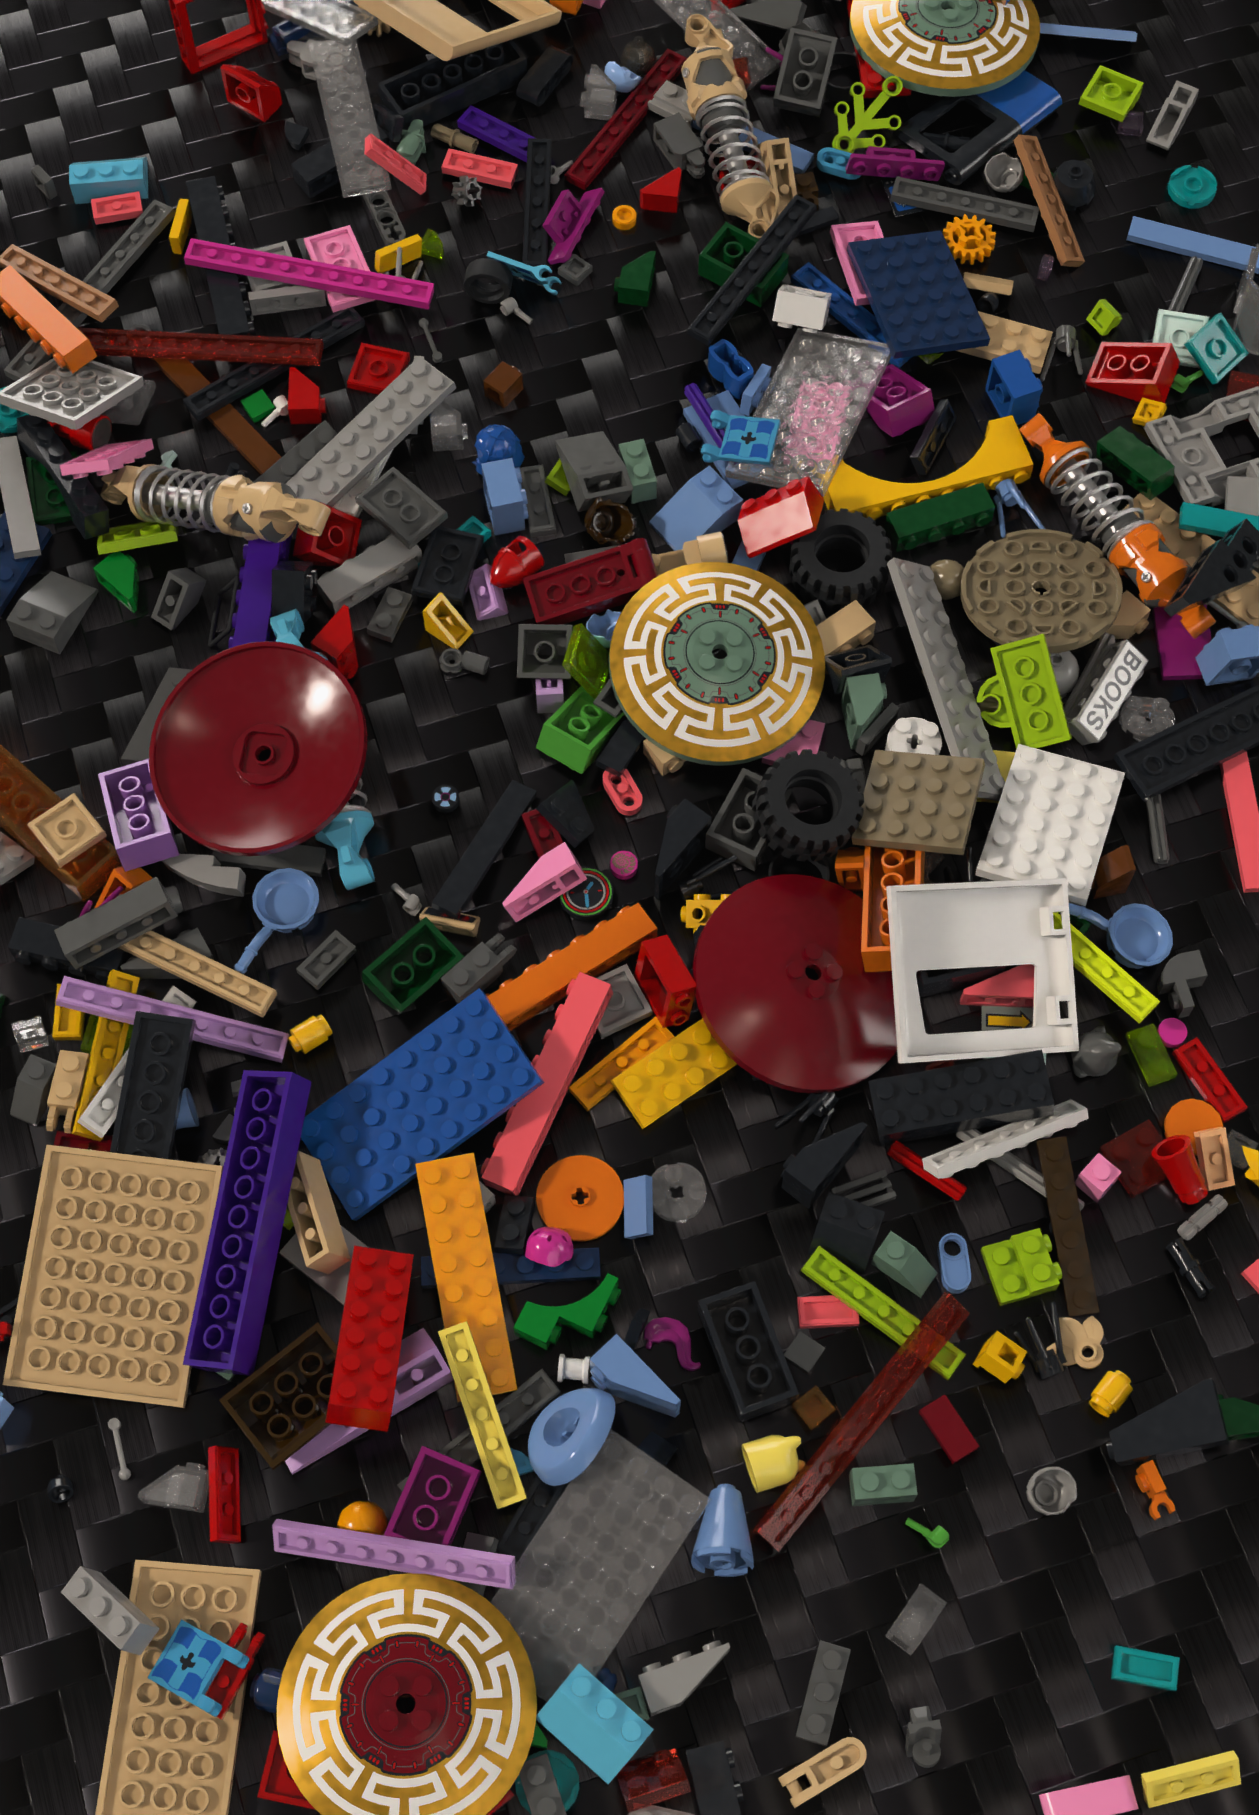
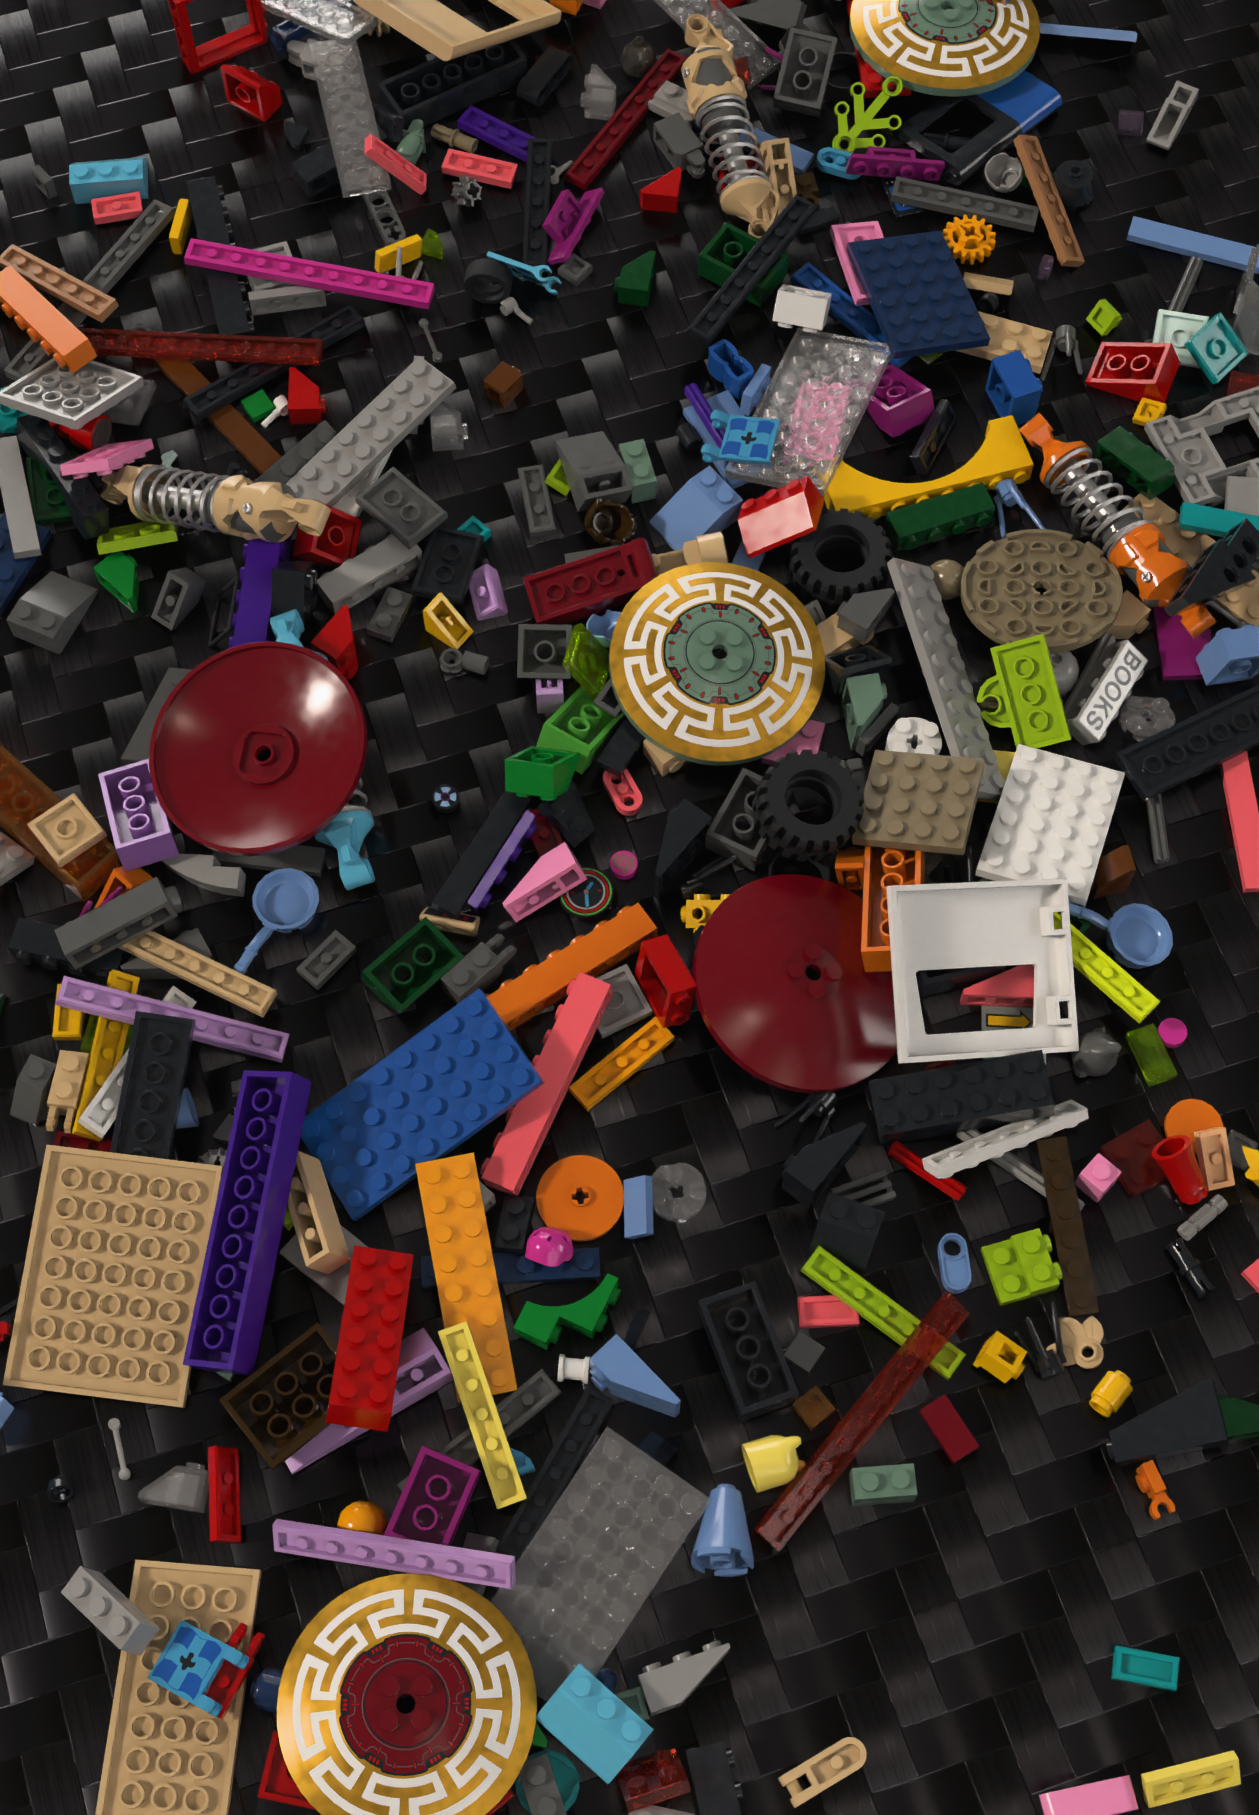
(30, 1034): clear tile -> none
(310, 1034): yellow brick -> none
(340, 249): bright pink tile -> none
(376, 368): red tile -> none
(412, 902): light grey hand -> none
(496, 444): blue helmet -> none
(496, 872): none -> plate
(504, 496): medium blue brick -> none
(513, 565): red helmet -> none
(540, 772): none -> green slope
(570, 1434): medium blue hat -> none
(622, 77): light blue hair -> none
(624, 217): light orange tile -> none
(672, 1073): yellow plate -> none
(674, 1331): magenta piece -> none
(823, 1693): dark grey plate -> none
(864, 612): none -> dark grey slope
(904, 1264): sand green slope -> none
(916, 1619): clear slope -> none
(923, 1737): dark grey hips -> none
(936, 1538): bright green hand -> none
(1051, 1490): light grey hair -> none
(1111, 93): lime plate -> none
(1179, 975): dark grey brick -> none
(1182, 383): bright green hand -> none
(1192, 186): teal tile -> none
(1209, 1079): red tile -> none

